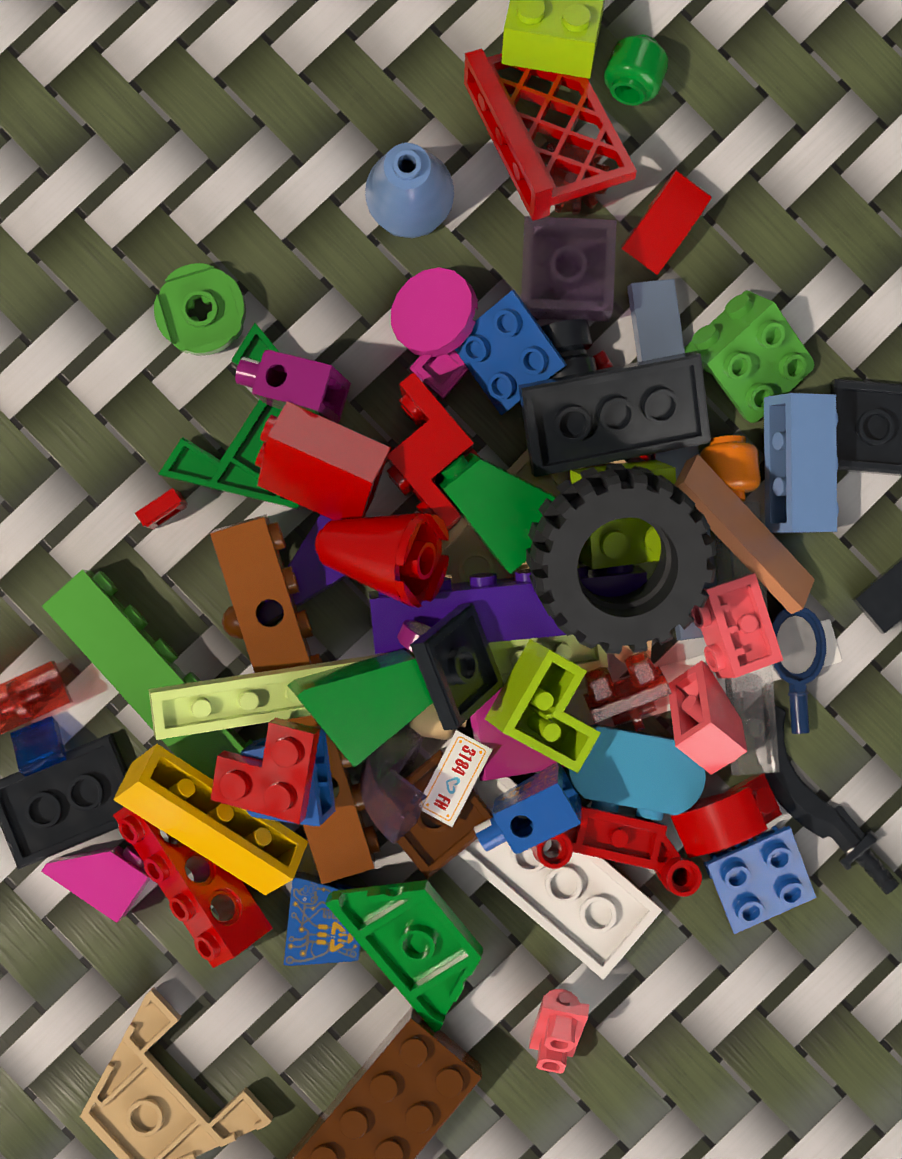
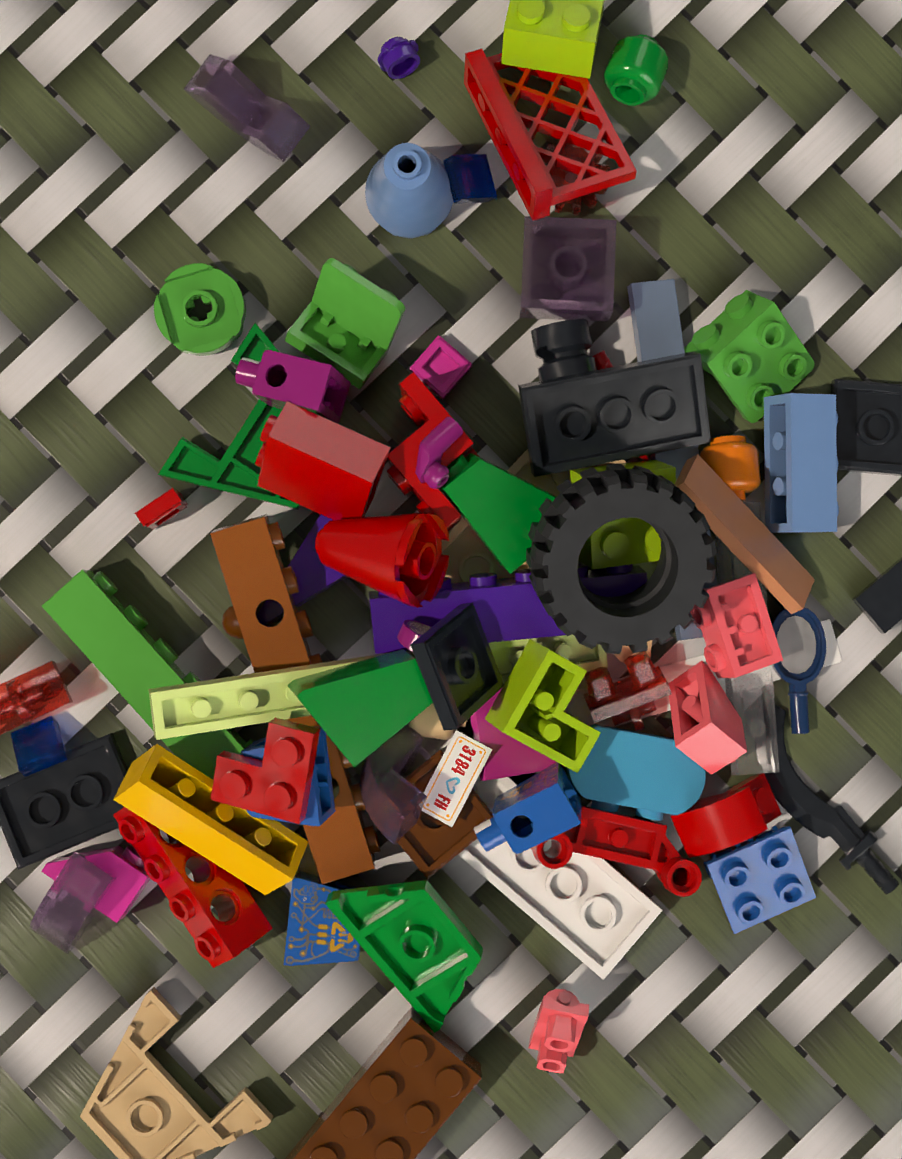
(70, 902): none -> clear purple brick
(245, 108): none -> clear purple brick
(347, 323): none -> bright green bracket
(399, 57): none -> dark purple plate
(431, 450): none -> magenta arm
(434, 312): dark pink tile -> none
(470, 178): none -> clear blue tile
(508, 351): blue hinge -> none
(666, 222): red slope -> none

